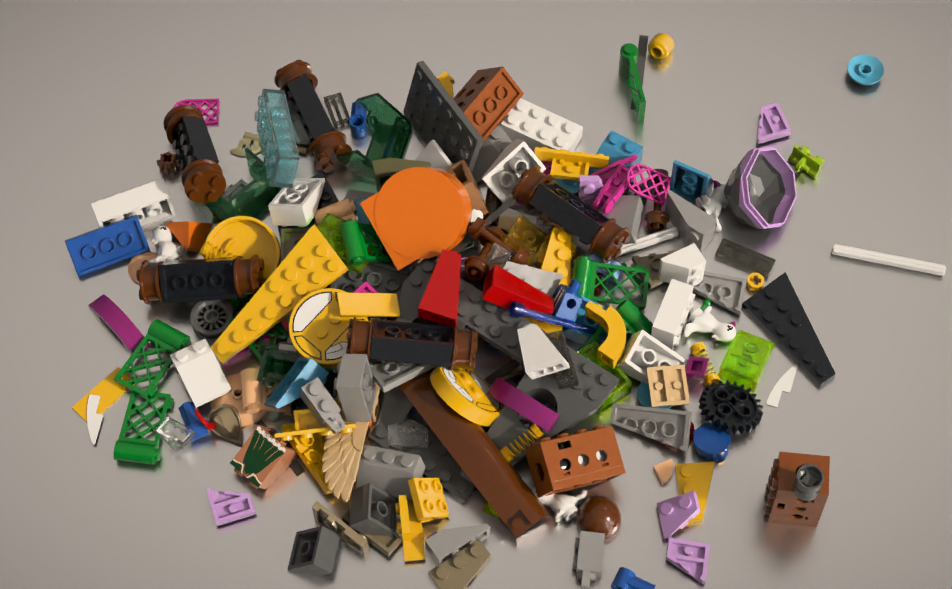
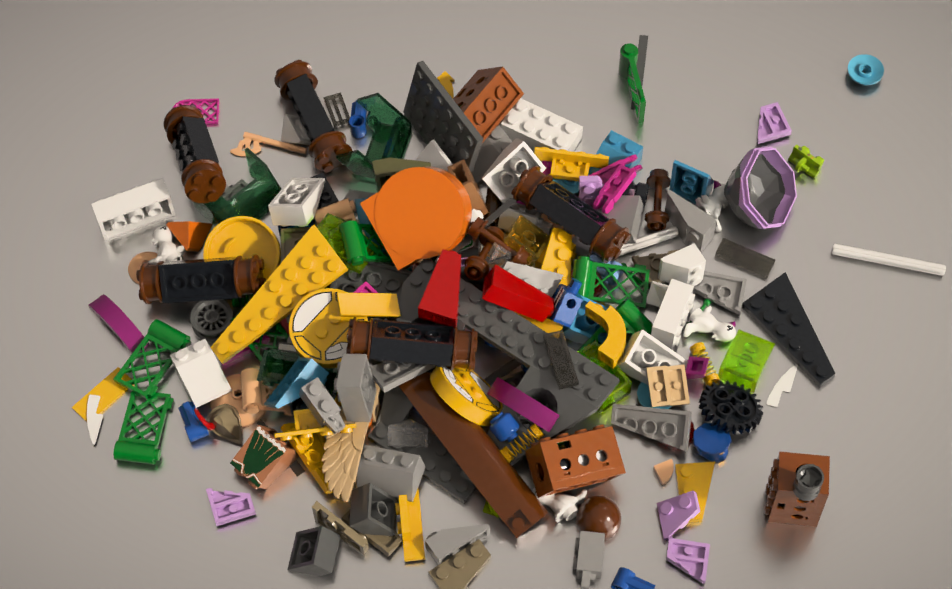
(107, 245): blue tile -> none
(168, 163): dark orange gear -> none
(175, 433): clear slope -> none
(206, 247): yellow piece -> none
(277, 138): clear light blue brick -> none
(428, 499): yellow plate -> none
(504, 427): none -> blue head
(518, 310): clear blue piece -> none
(539, 353): white slope -> none
(656, 293): none -> white slope
(660, 46): yellow head -> none
(665, 189): dark pink window -> none
(760, 280): yellow bush -> none

